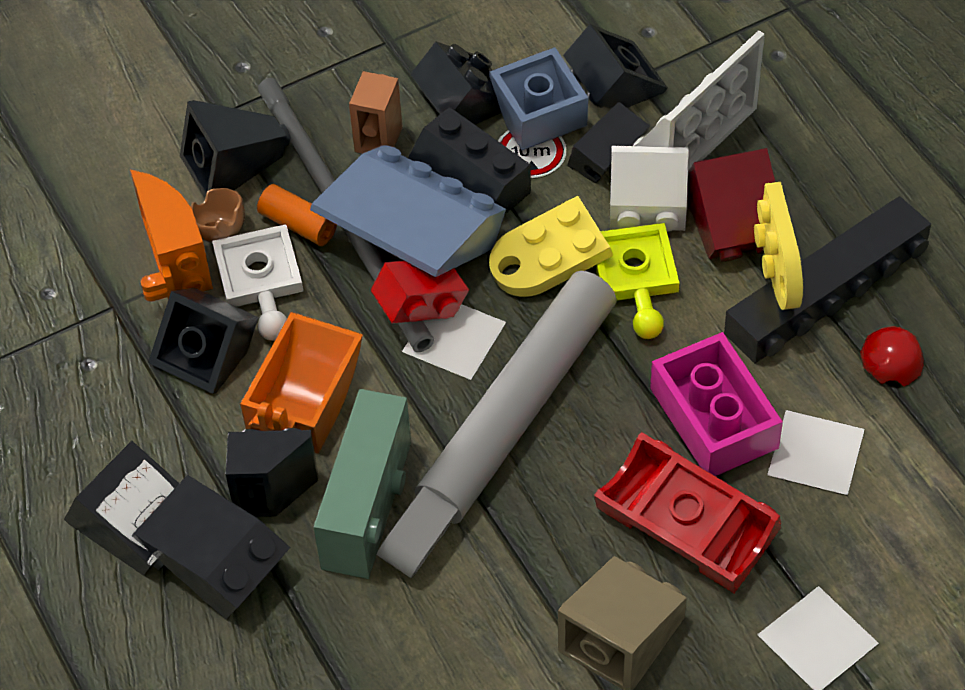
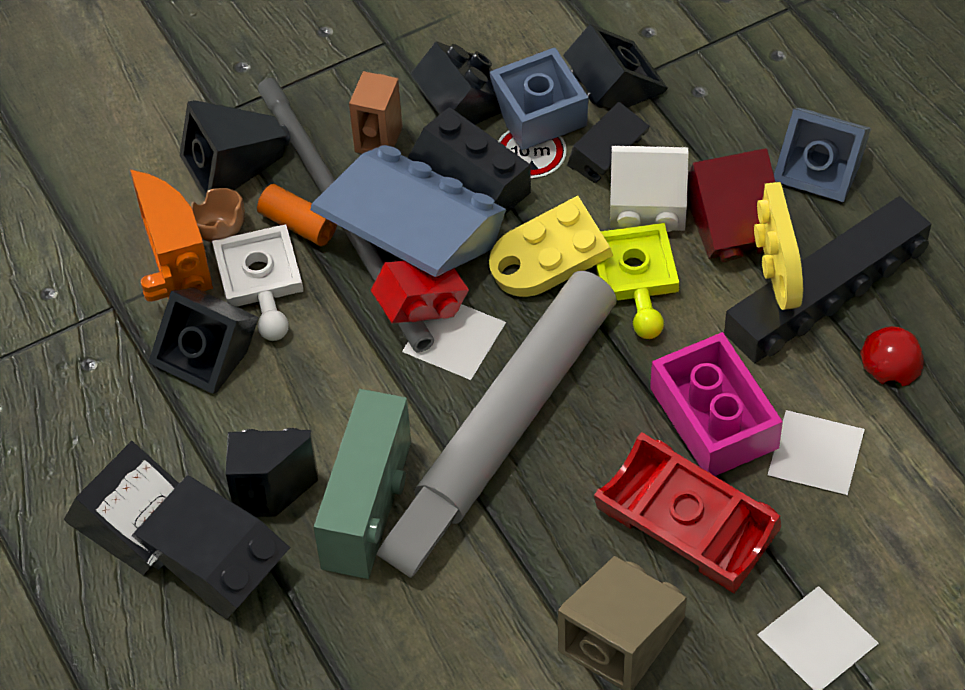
(303, 379): orange piece -> none
(714, 106): white slope -> none
(821, 154): none -> sand blue slope

